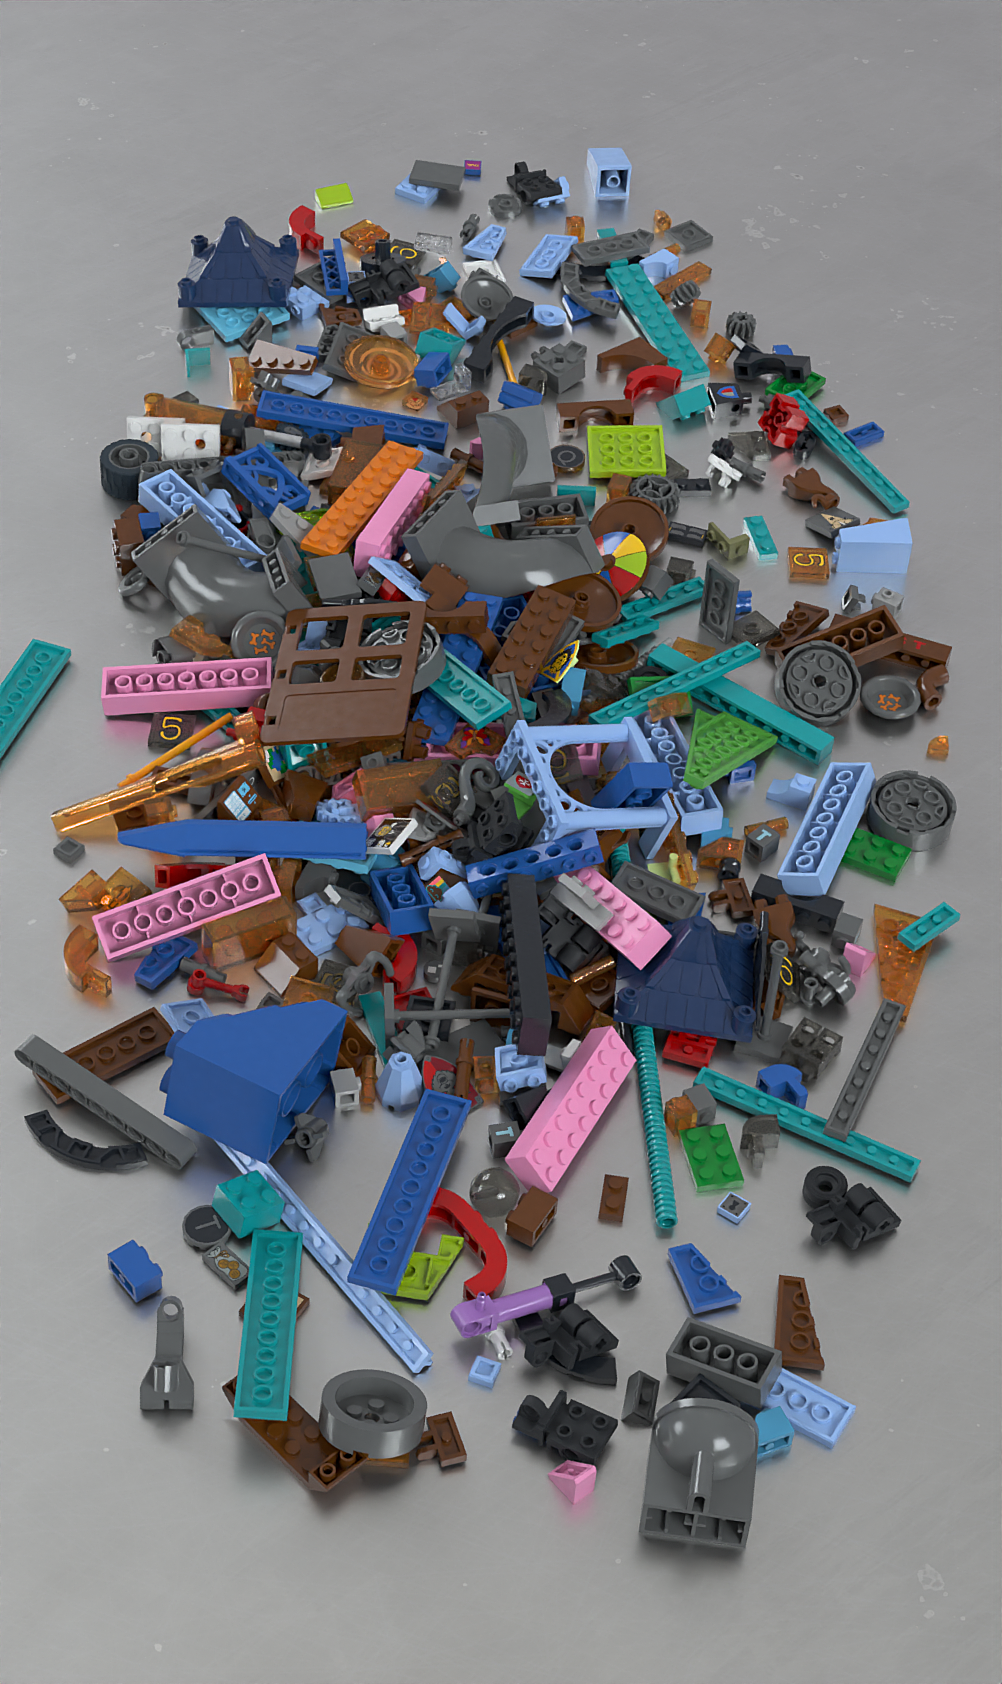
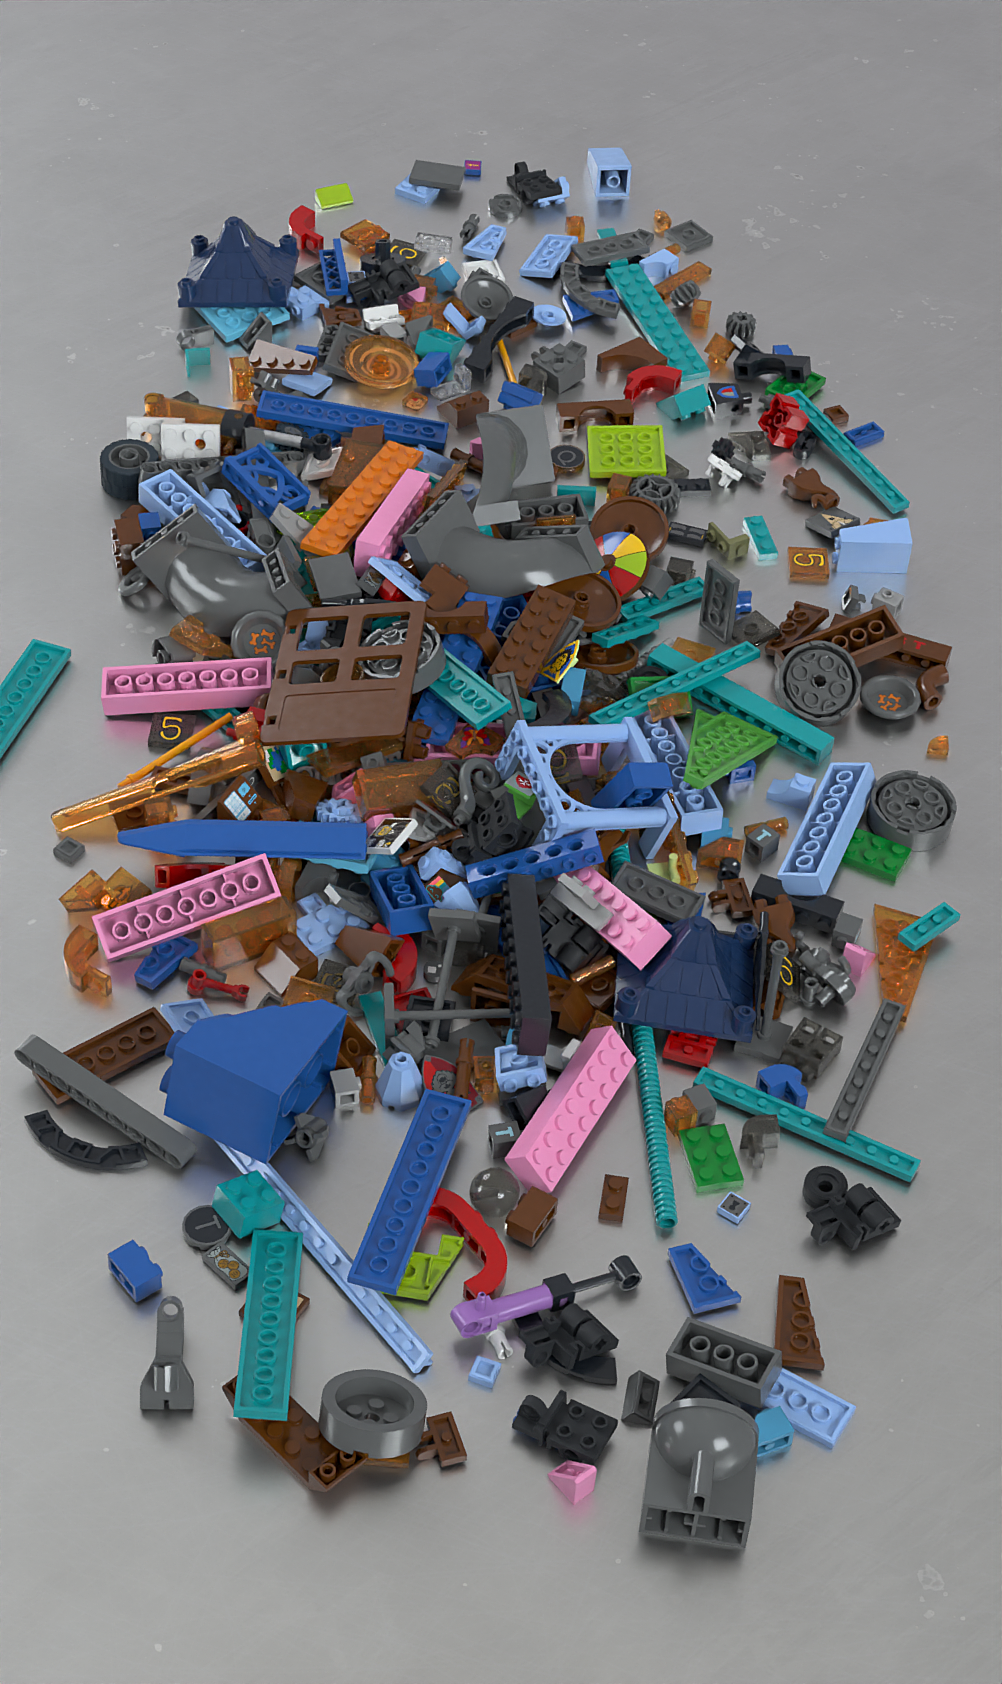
(416, 326): none -> dark grey slope

